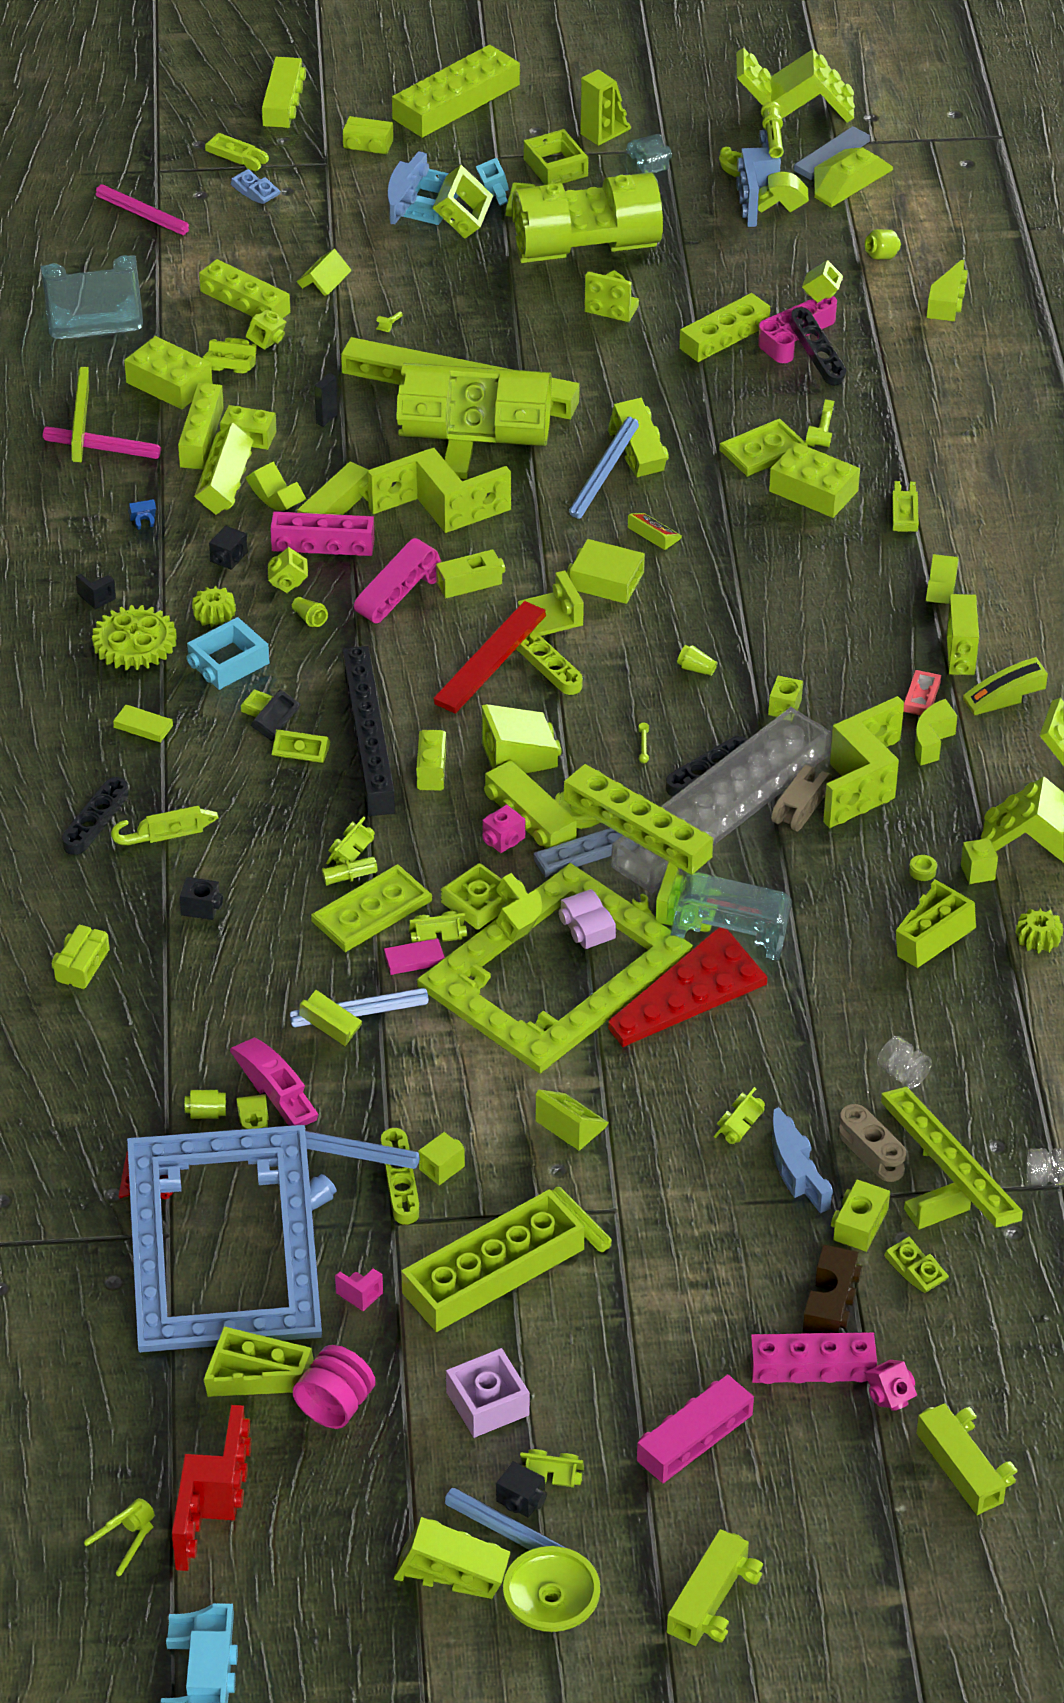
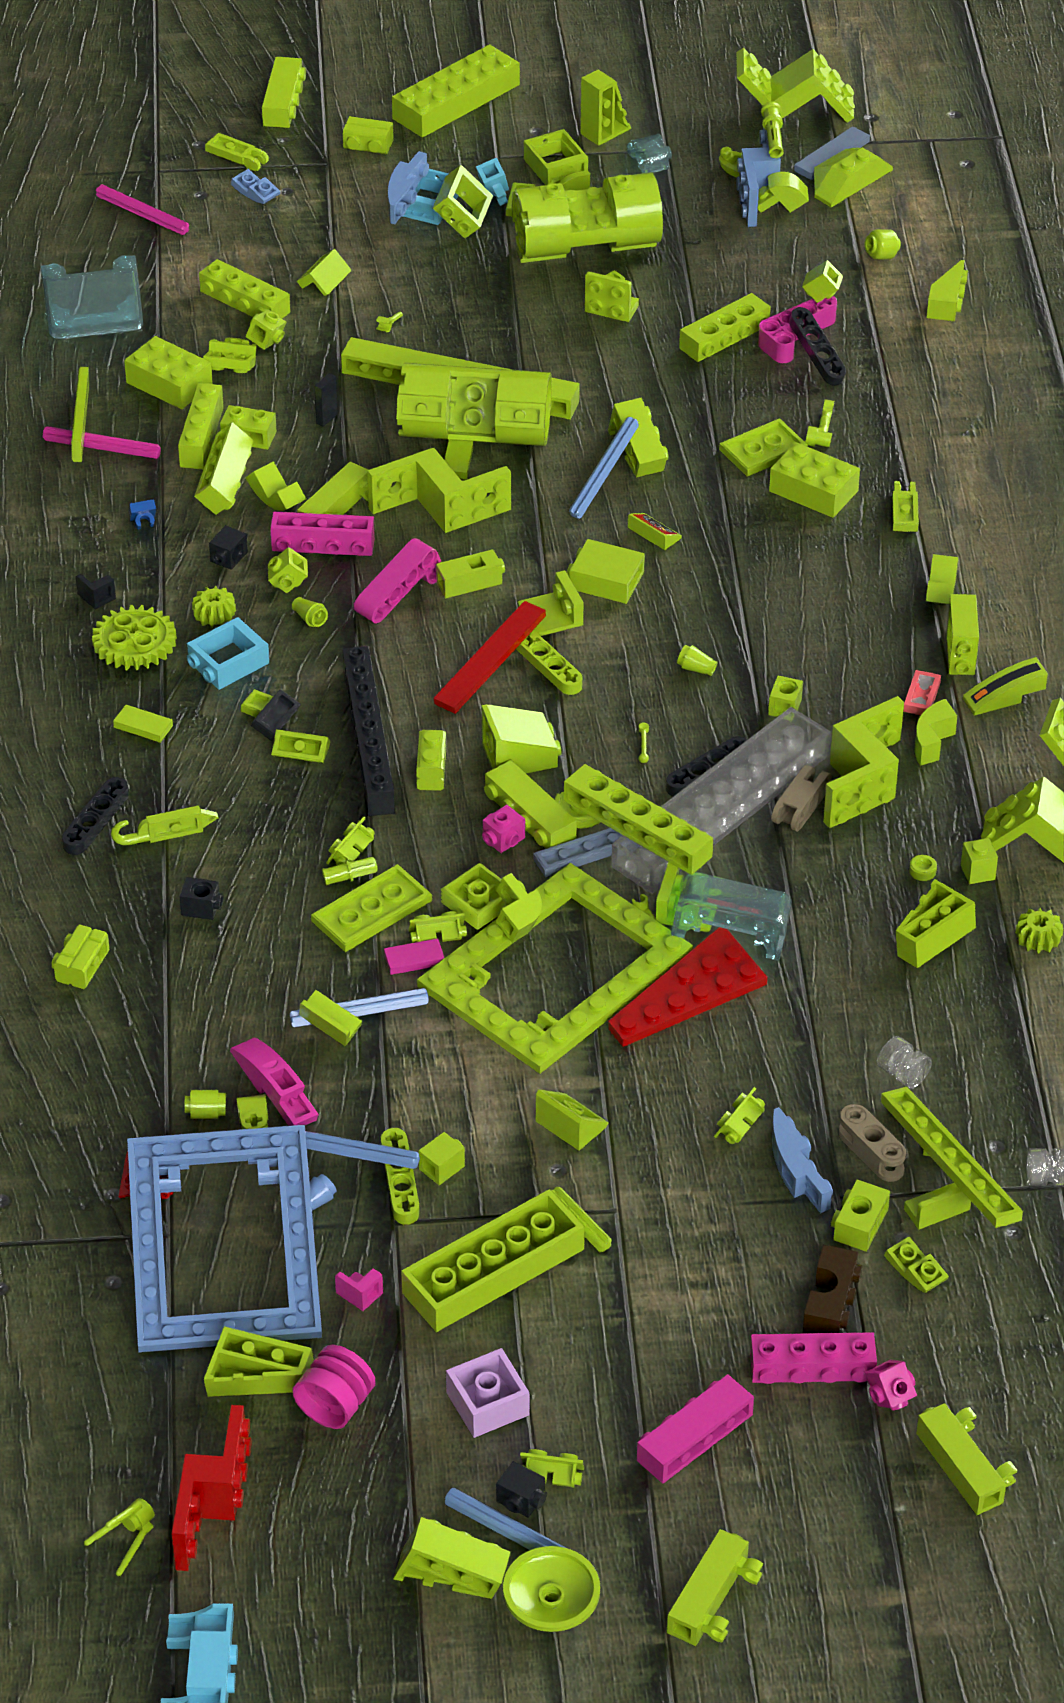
(576, 181): none -> lime brick
(587, 919): lavender brick -> none

